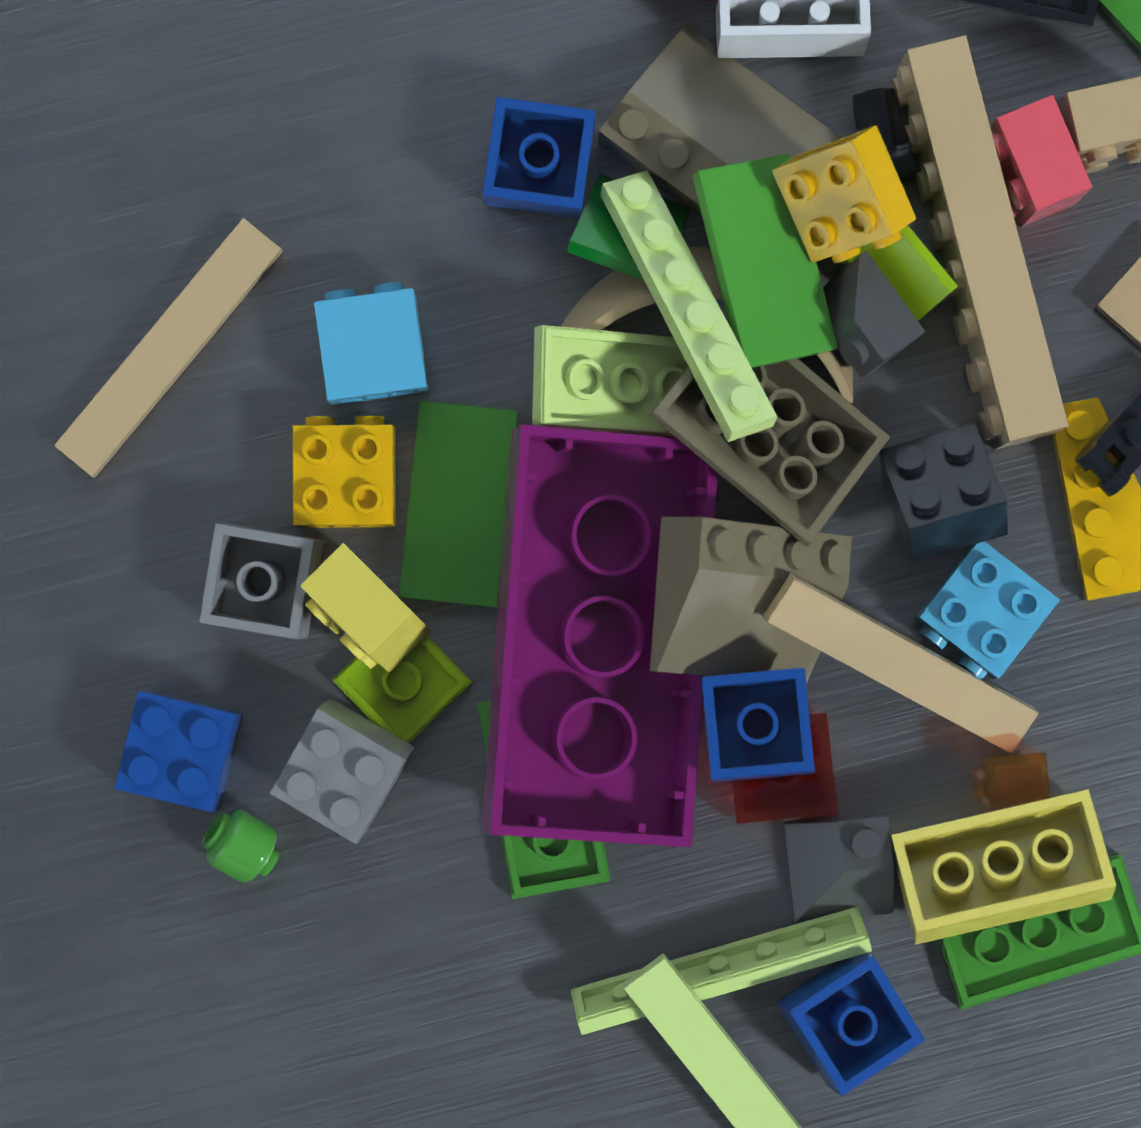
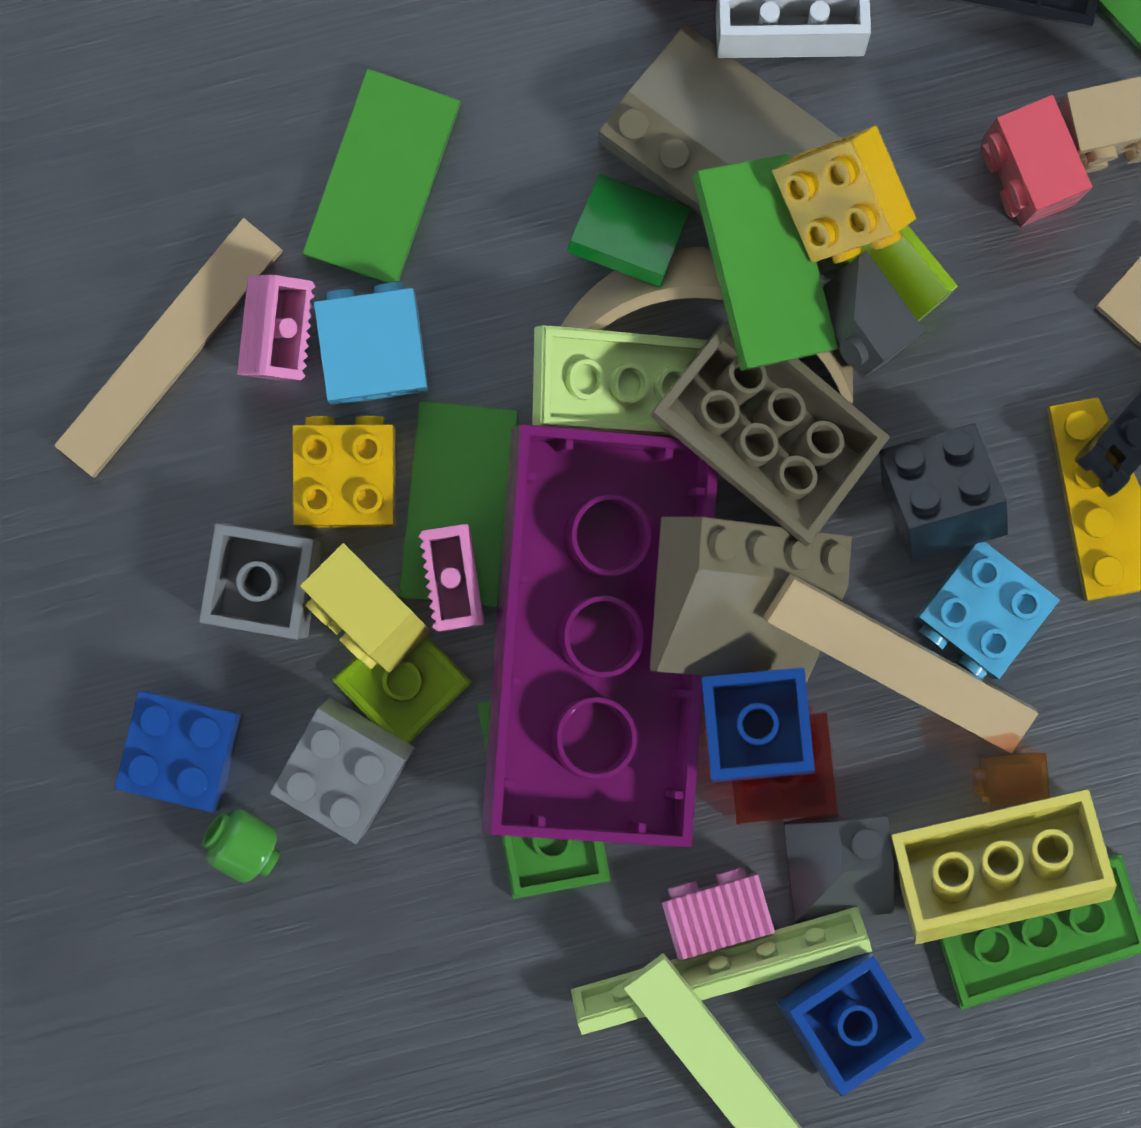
(275, 327): none -> bright pink brick
(381, 177): none -> bright green tile
(452, 578): none -> bright pink brick
(539, 157): blue brick -> none
(688, 306): yellowish green plate -> none
(716, 913): none -> bright pink brick
(881, 109): black piece -> none
(978, 244): tan brick -> none

